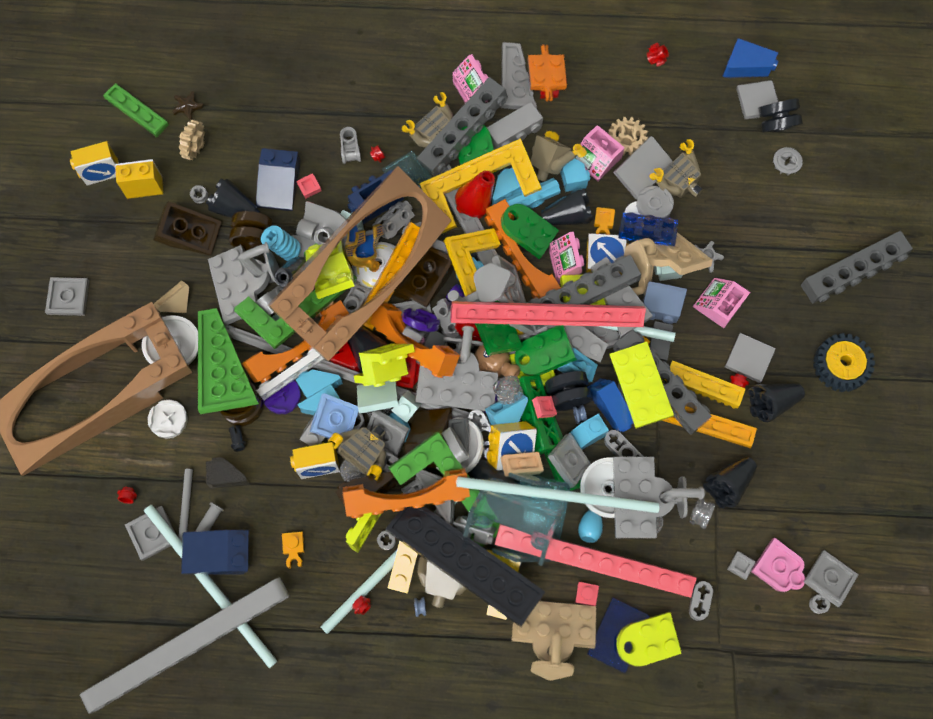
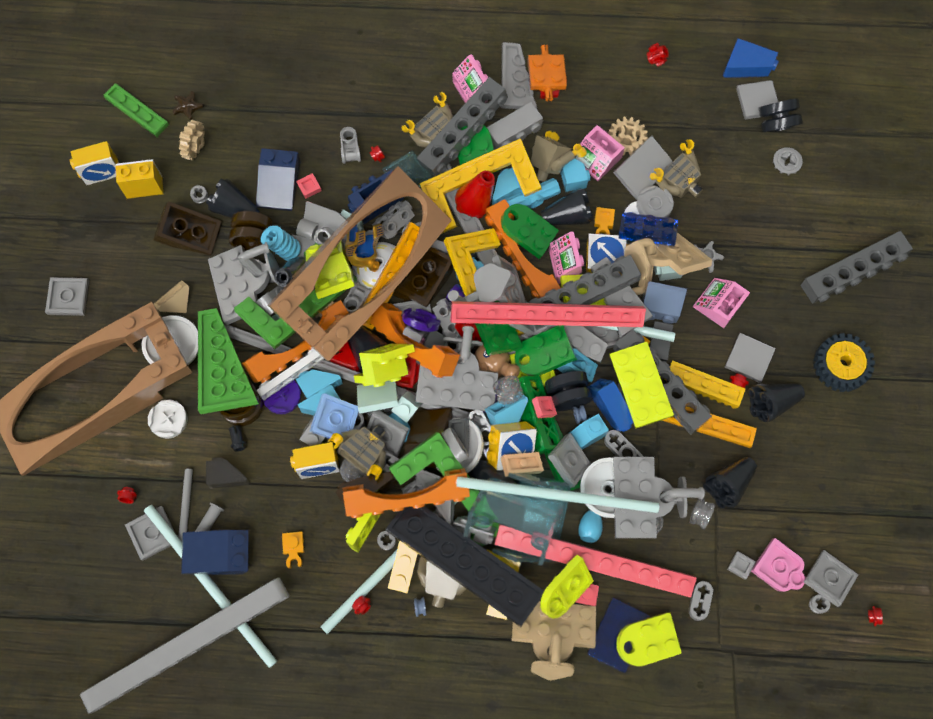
(566, 588): none -> neon yellow plate
(875, 616): none -> red plate

